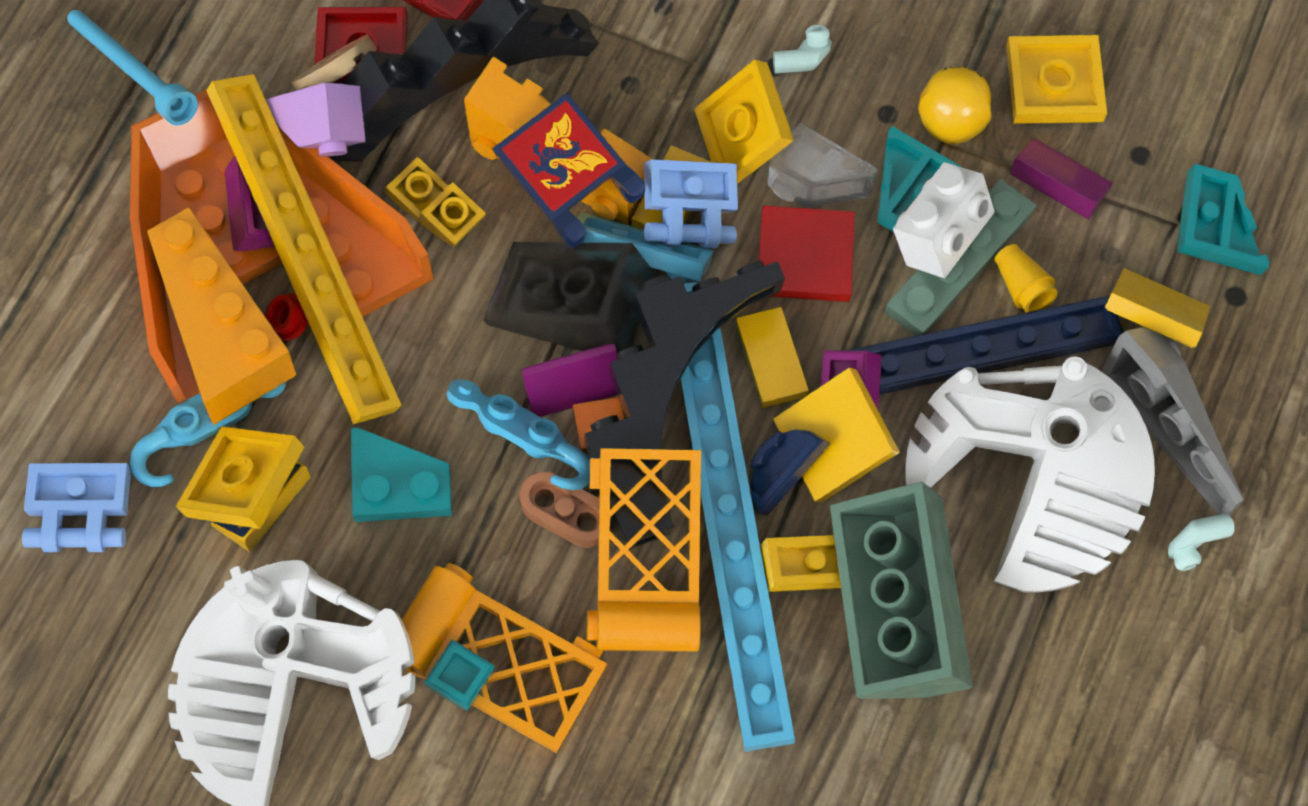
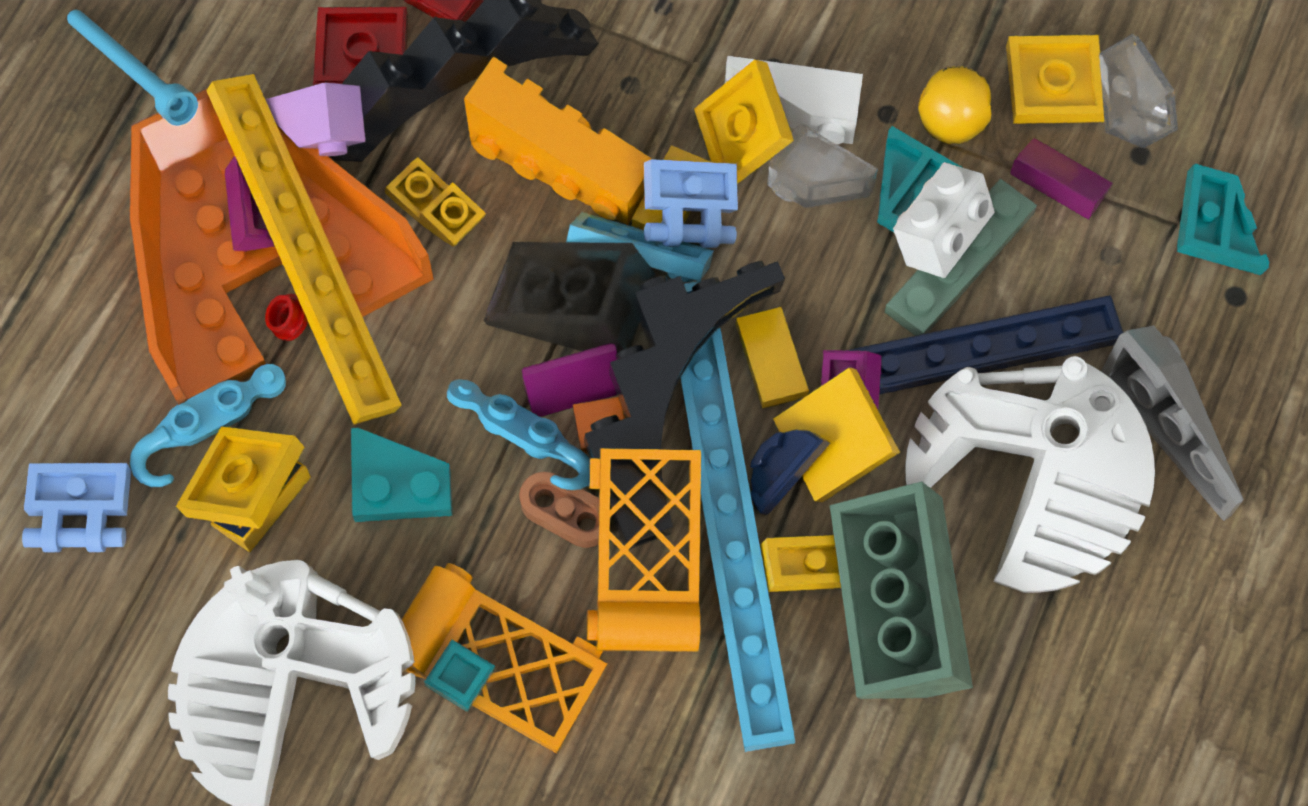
(222, 328): light orange wedge -> none
(335, 65): tan tile -> none
(562, 161): flag -> none
(807, 56): light aqua arm -> none
(811, 250): red tile -> none
(813, 96): none -> white slope
(1026, 280): yellow cone -> none
(1136, 94): none -> clear slope
(1158, 308): yellow tile -> none
(1196, 533): light aqua arm -> none

